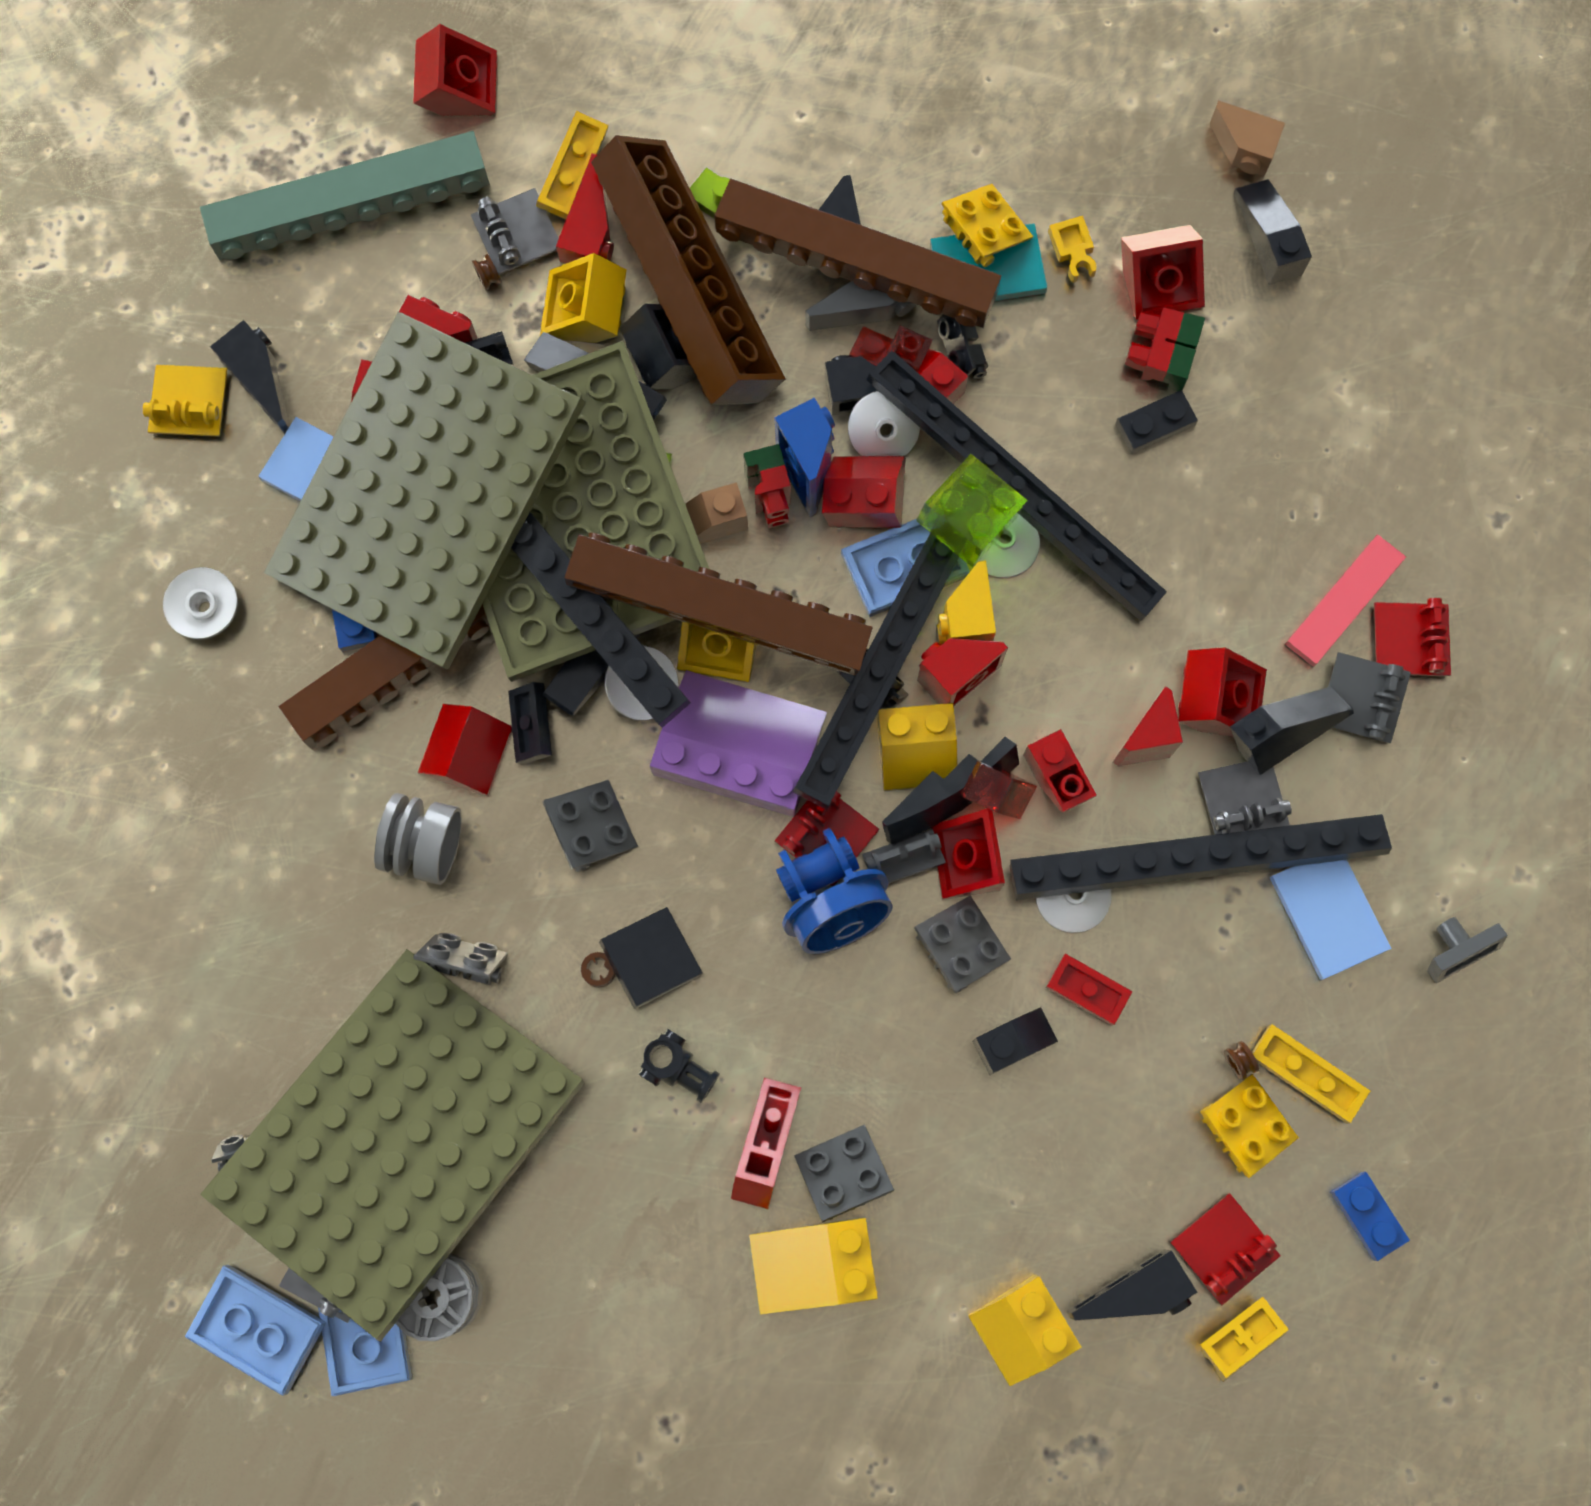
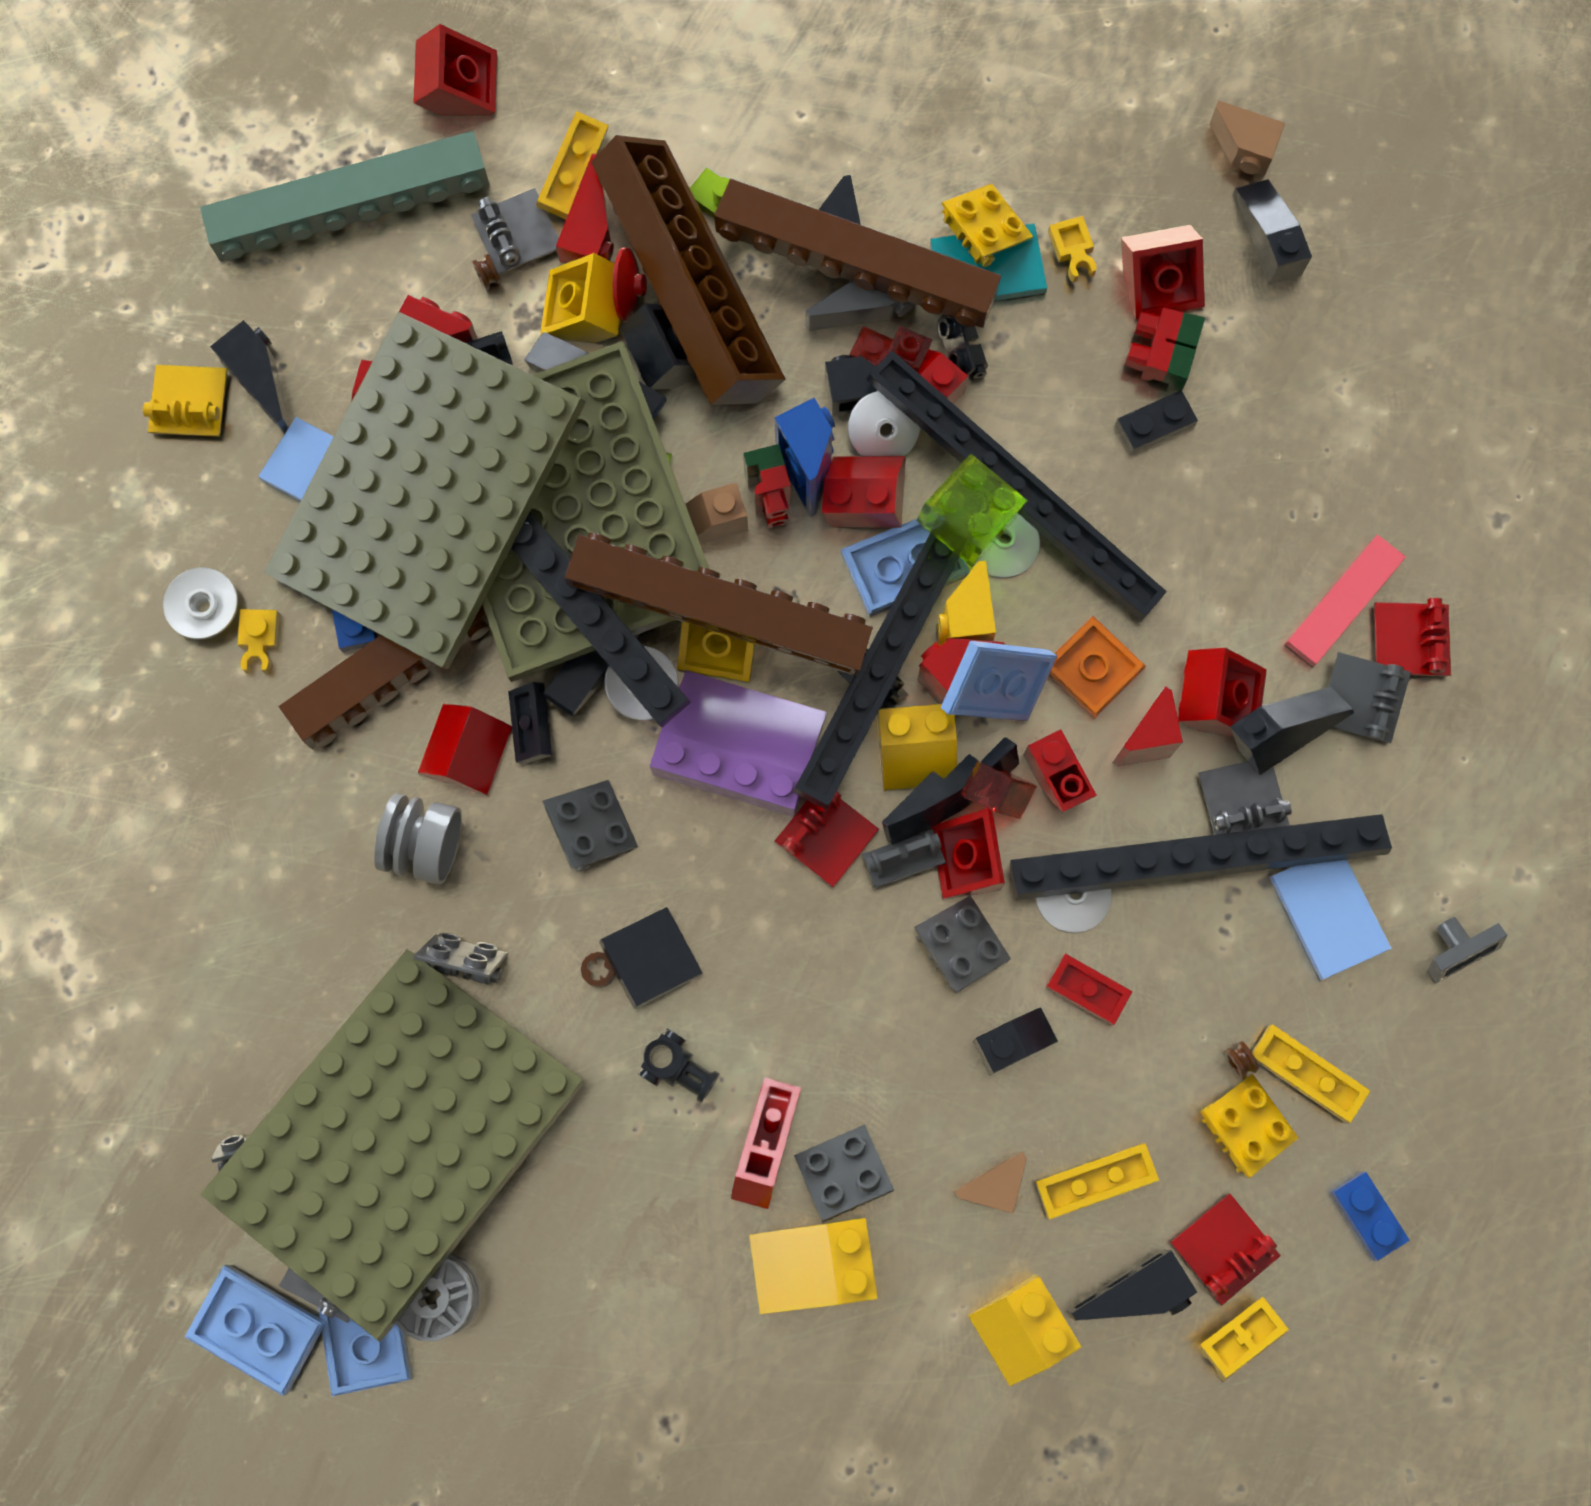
(258, 633): none -> yellow plate
(627, 284): none -> red dish
(840, 912): blue piece -> none
(996, 1187): none -> medium nougat slope
(998, 681): none -> light blue tile
(1094, 667): none -> orange tile
(1096, 1181): none -> yellow plate

